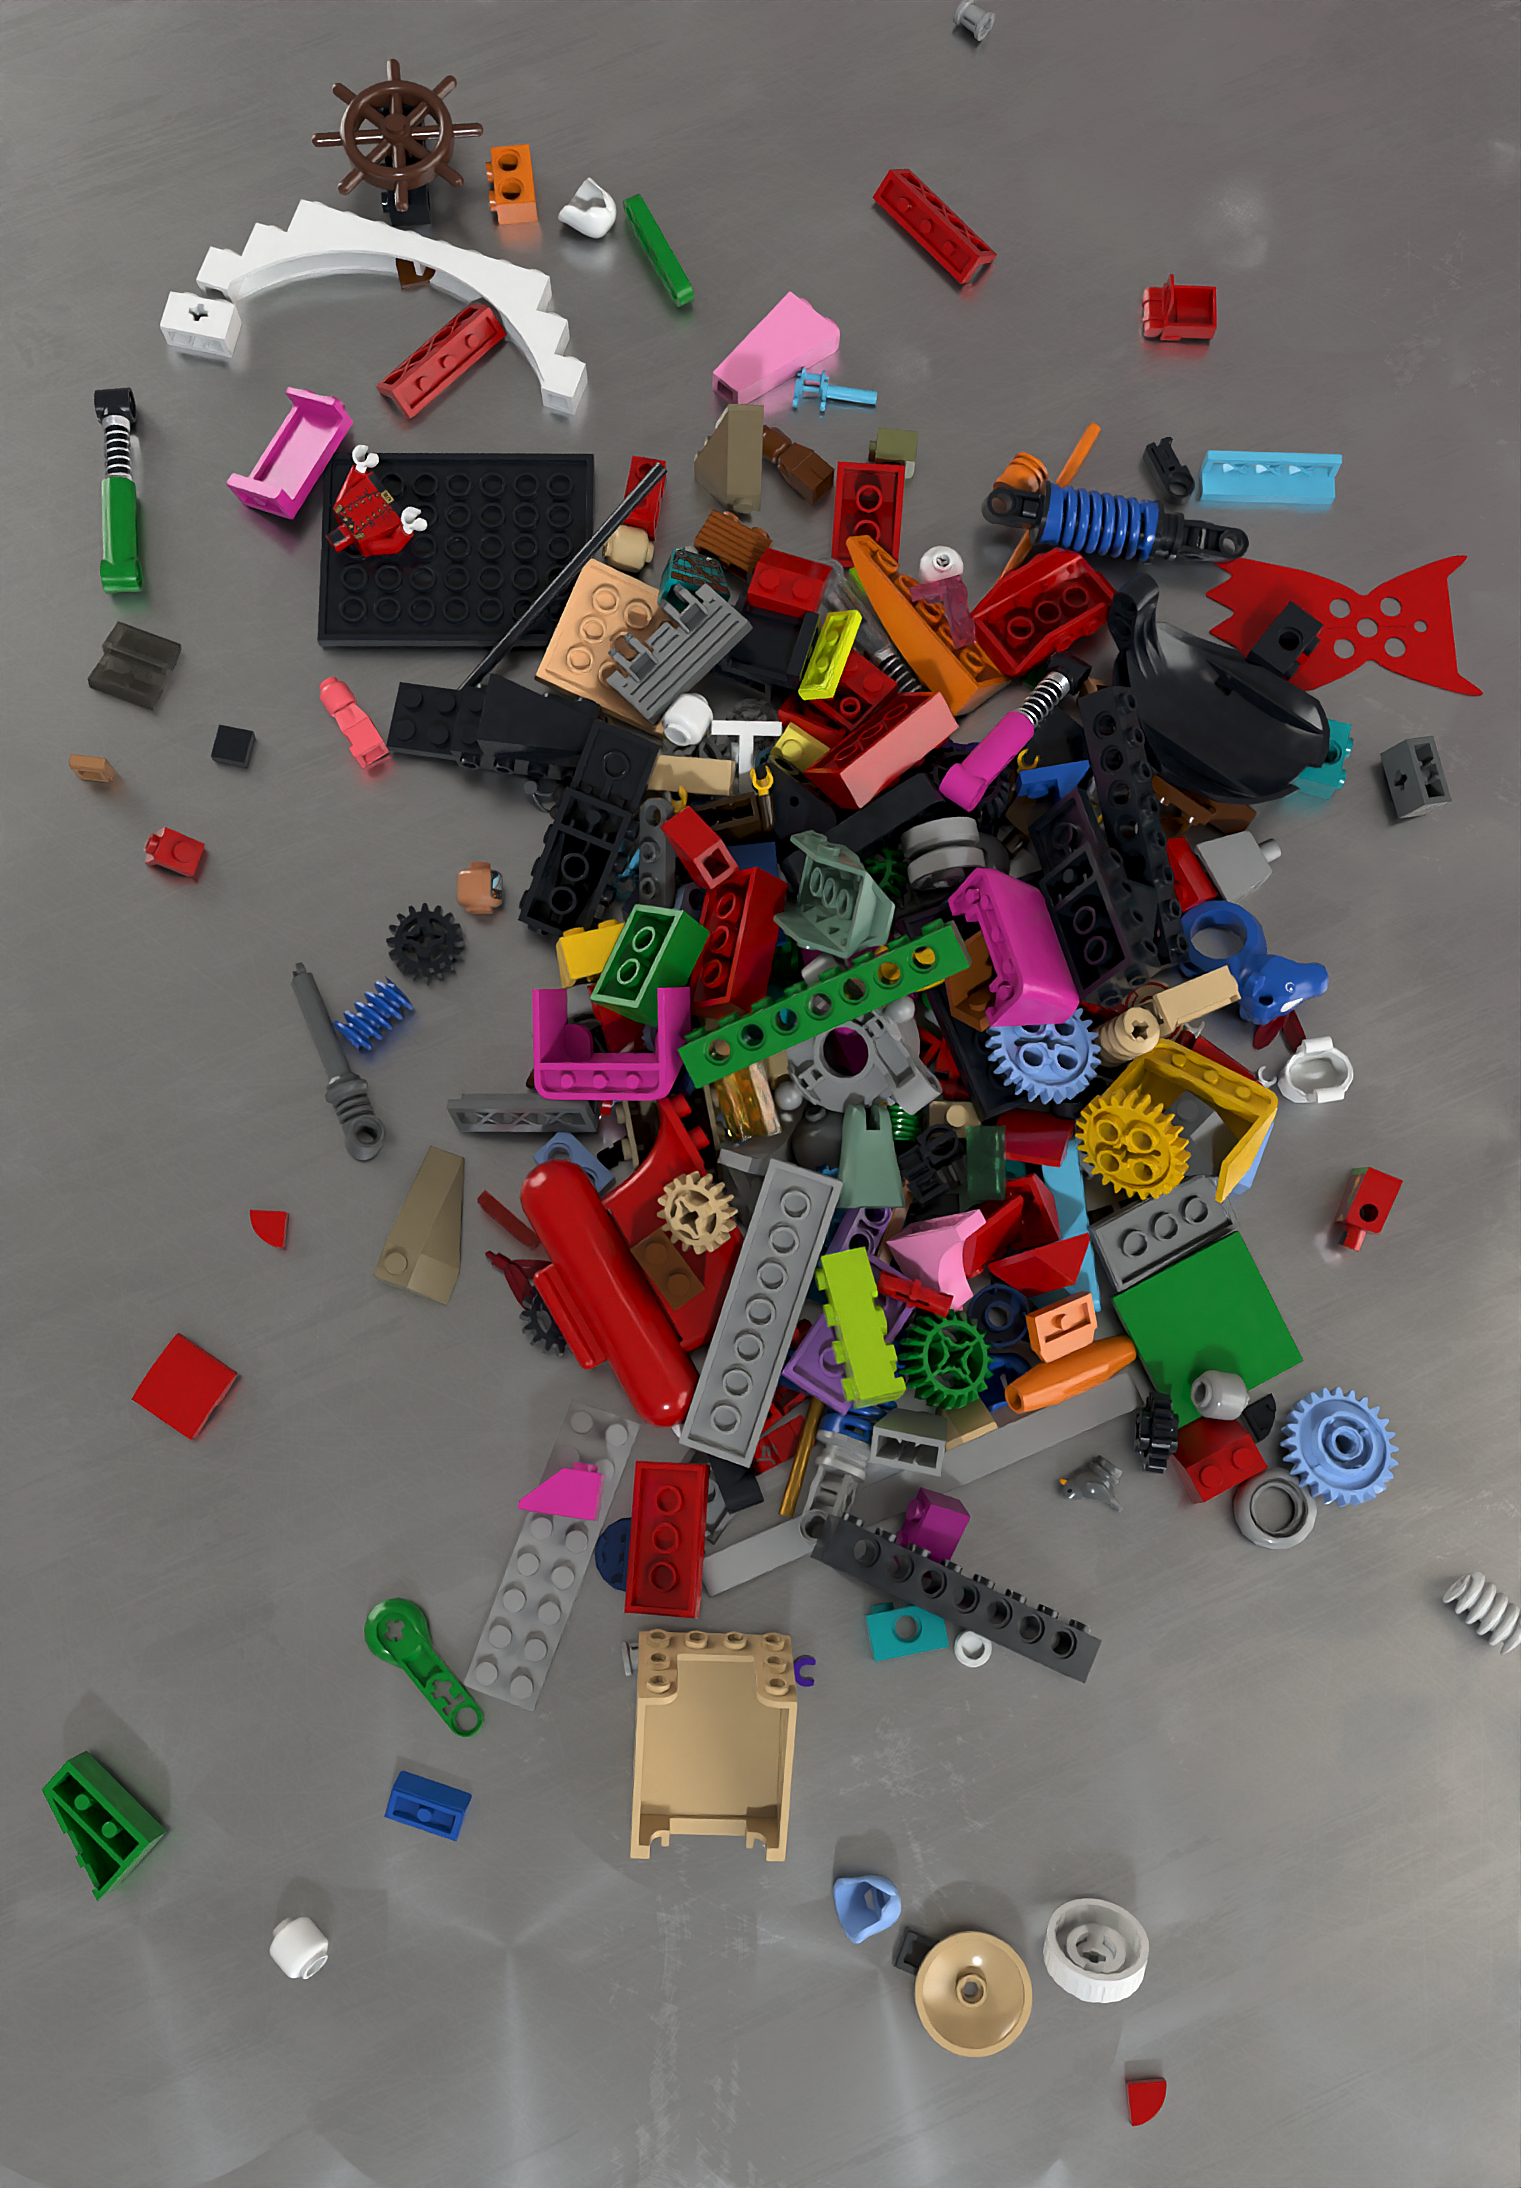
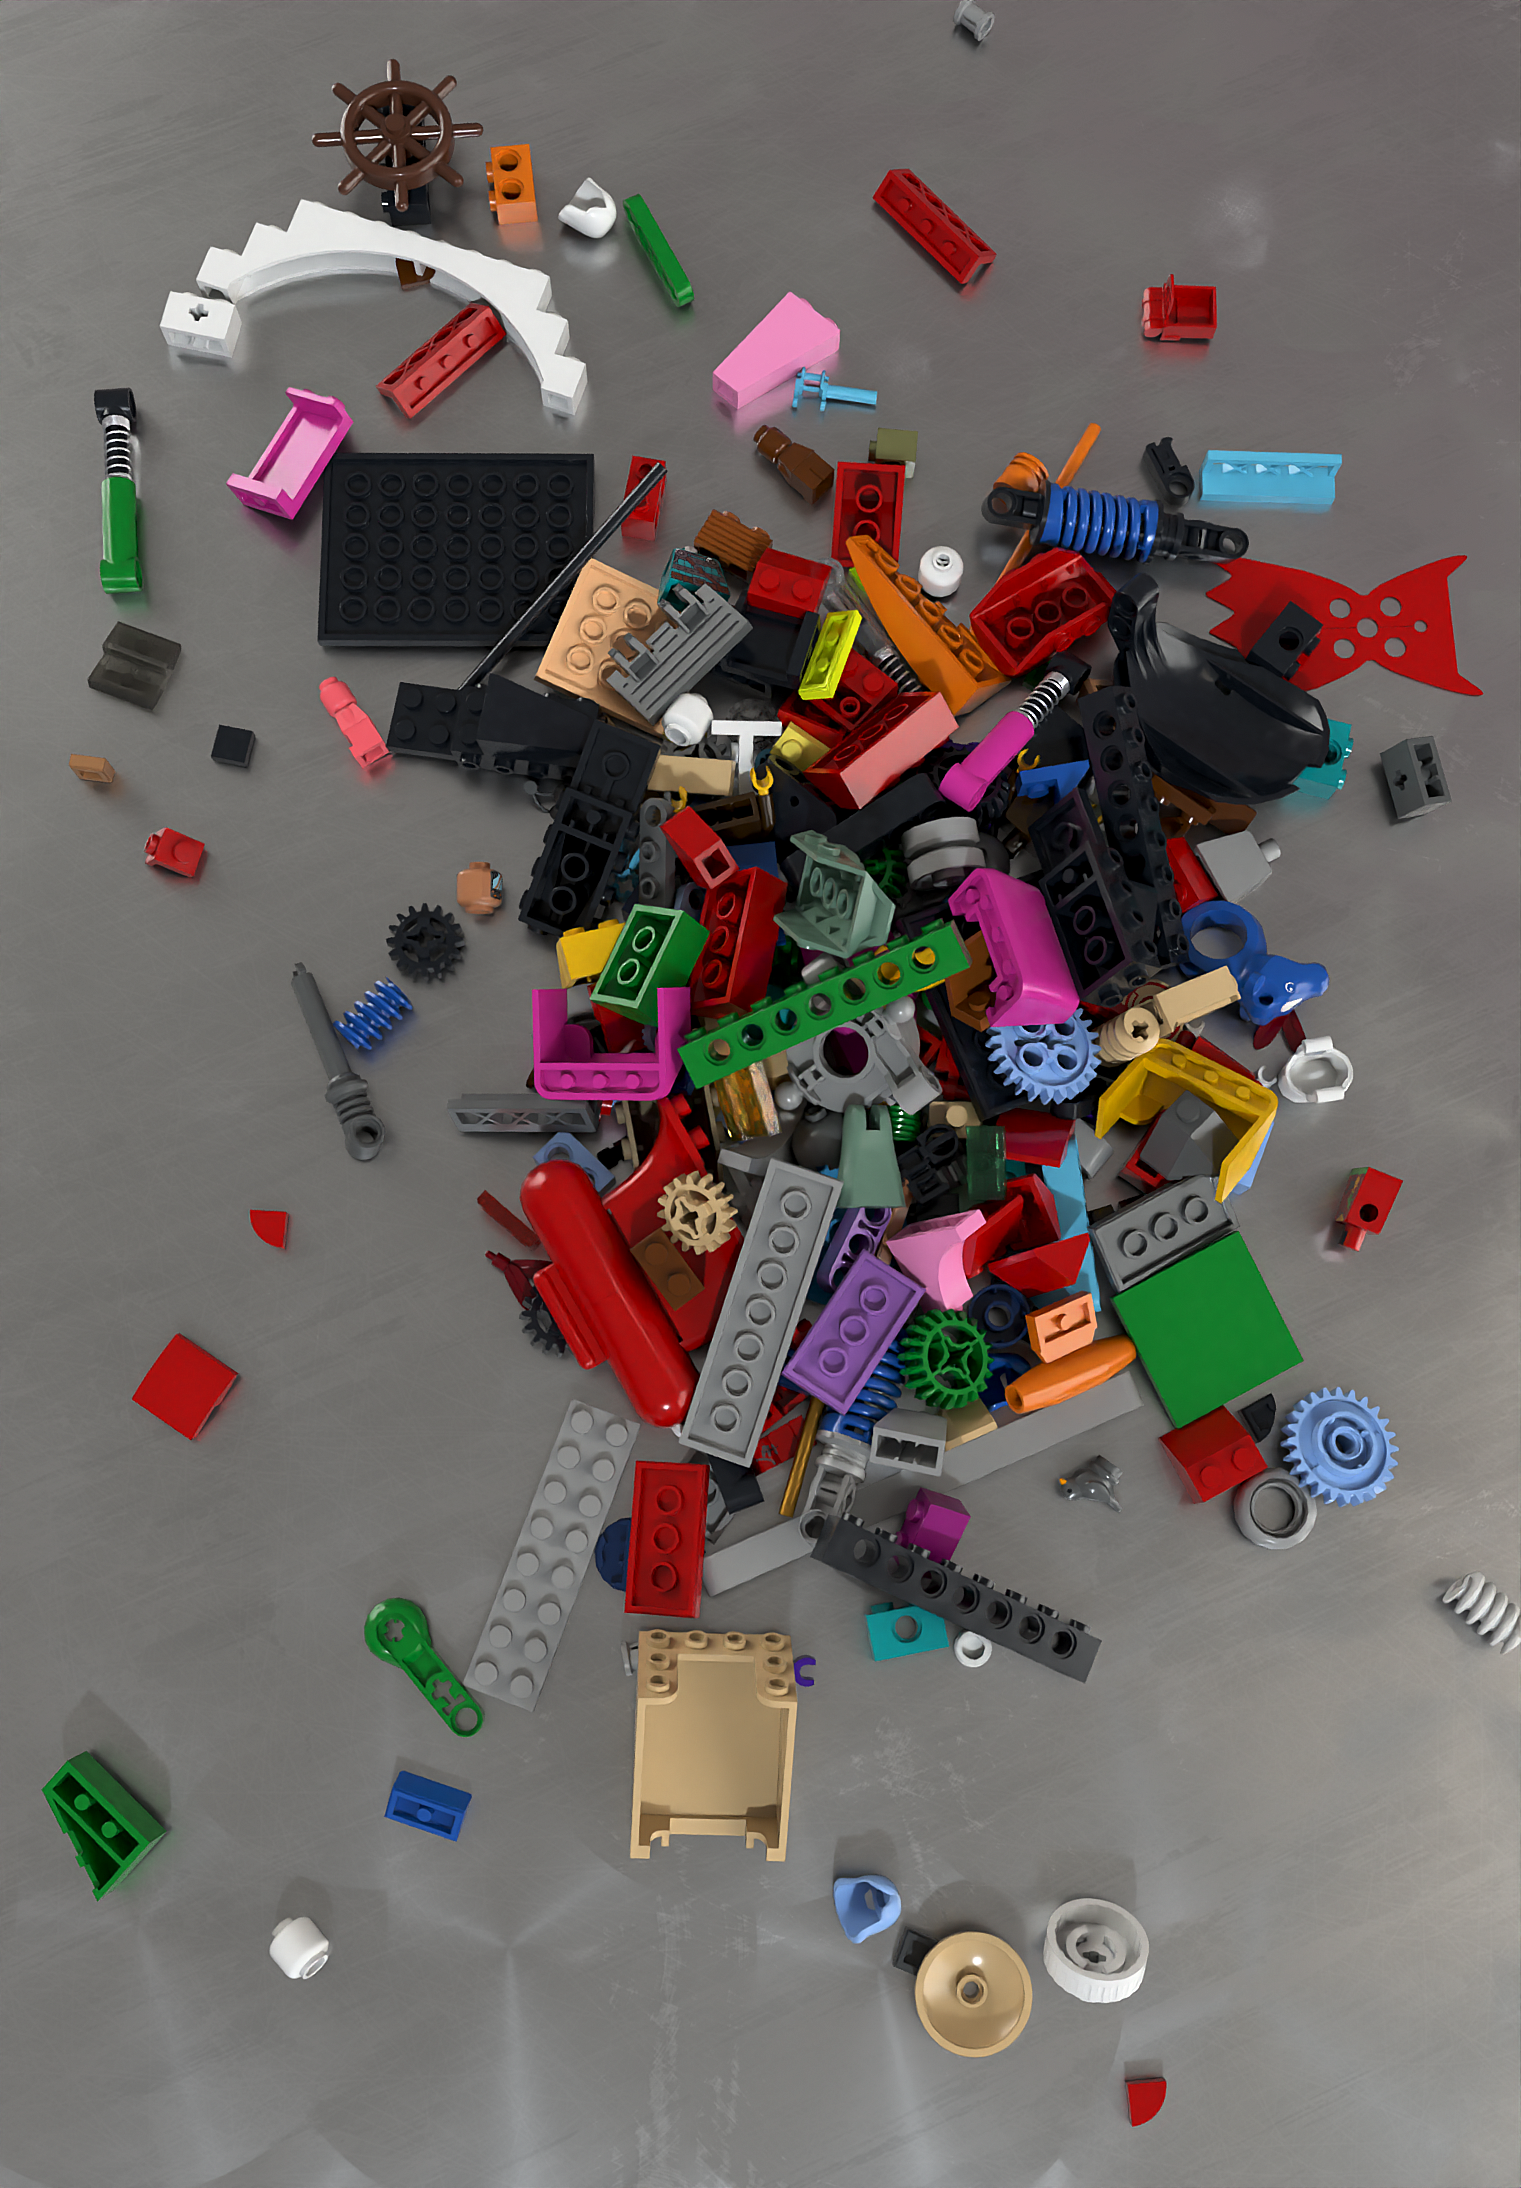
(370, 514): red torso -> none
(427, 1234): dark tan wedge -> none
(568, 1493): dark pink slope -> none
(628, 549): tan head -> none
(733, 459): dark tan wedge -> none
(858, 1329): lime wedge -> none
(914, 1293): red pin -> none
(954, 595): clear pink bracket -> none
(1132, 1144): yellow gear -> none
(1156, 1433): black gear -> none
(1219, 1395): light grey head -> none

